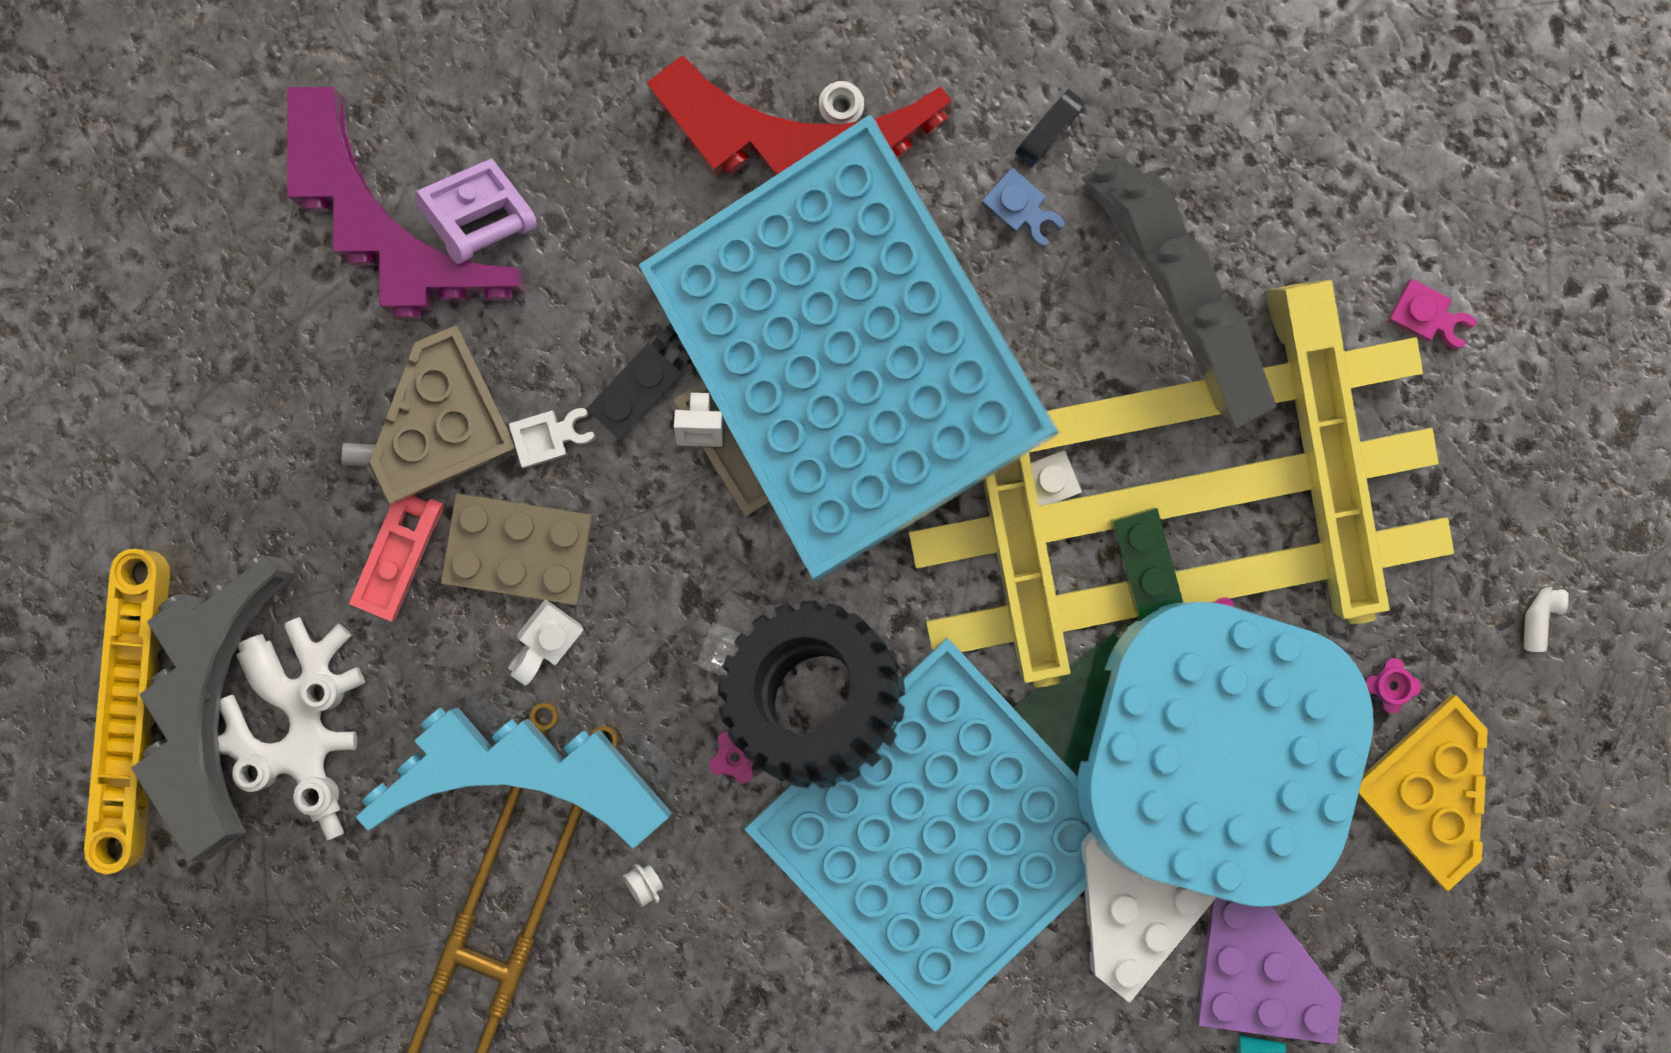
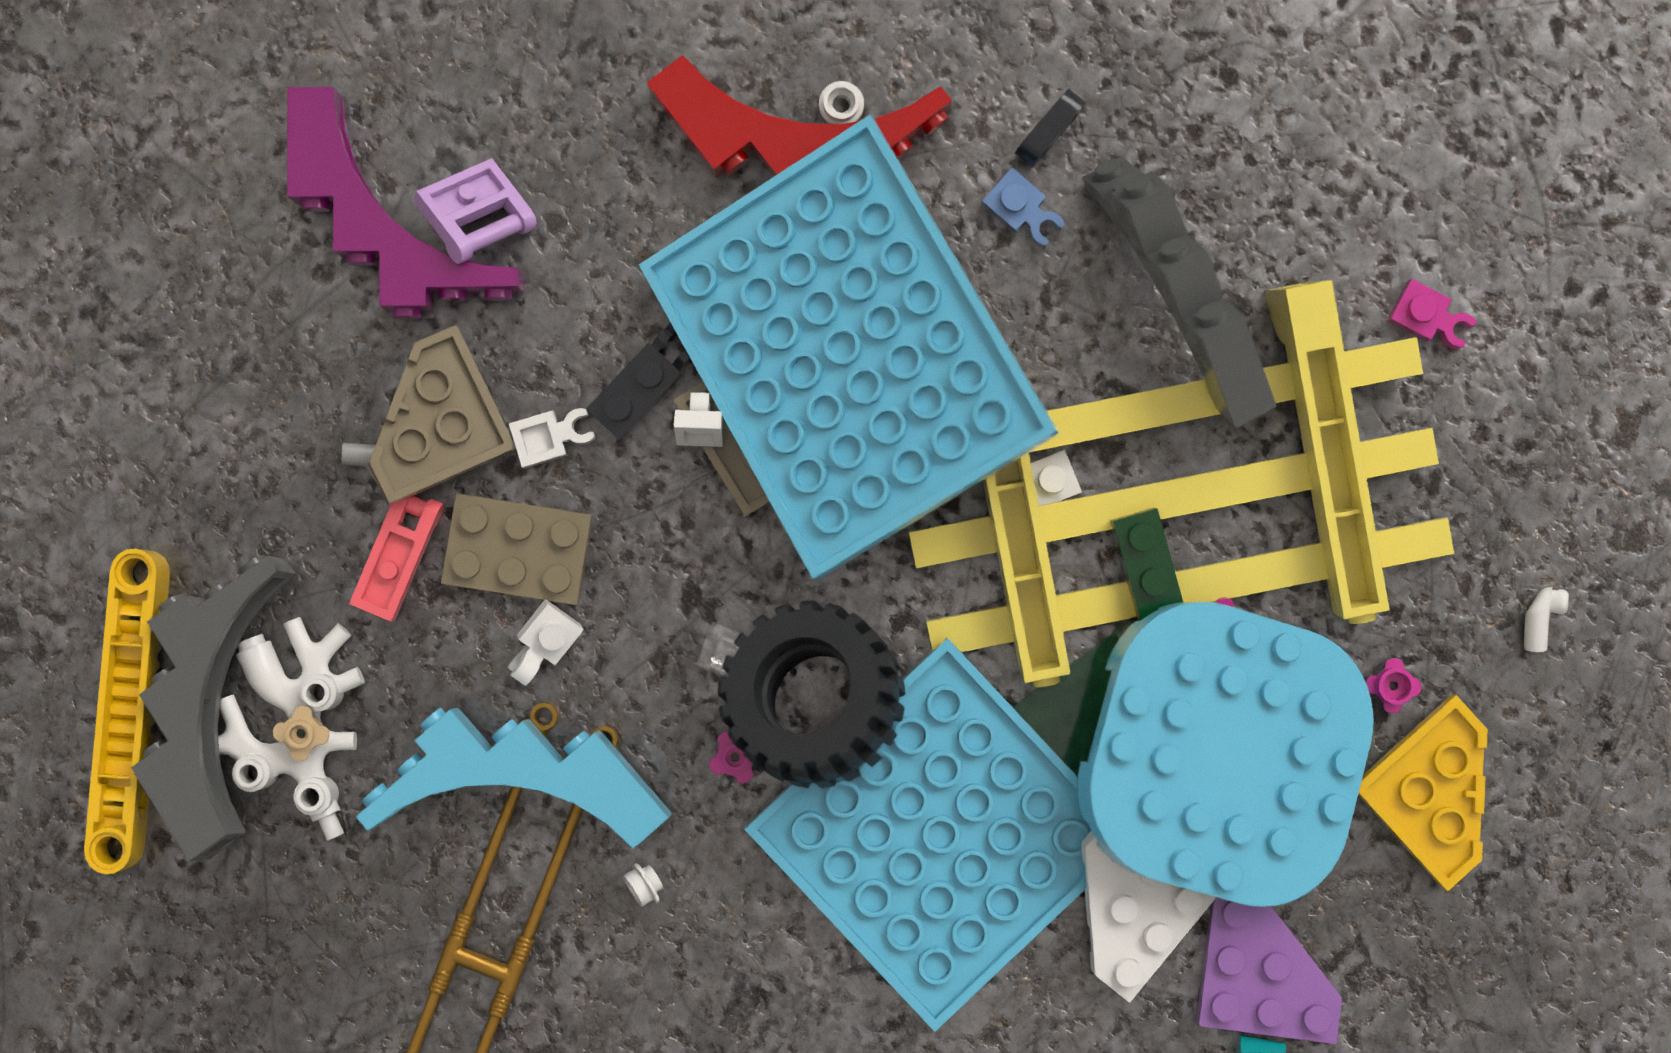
(303, 719): none -> tan plate

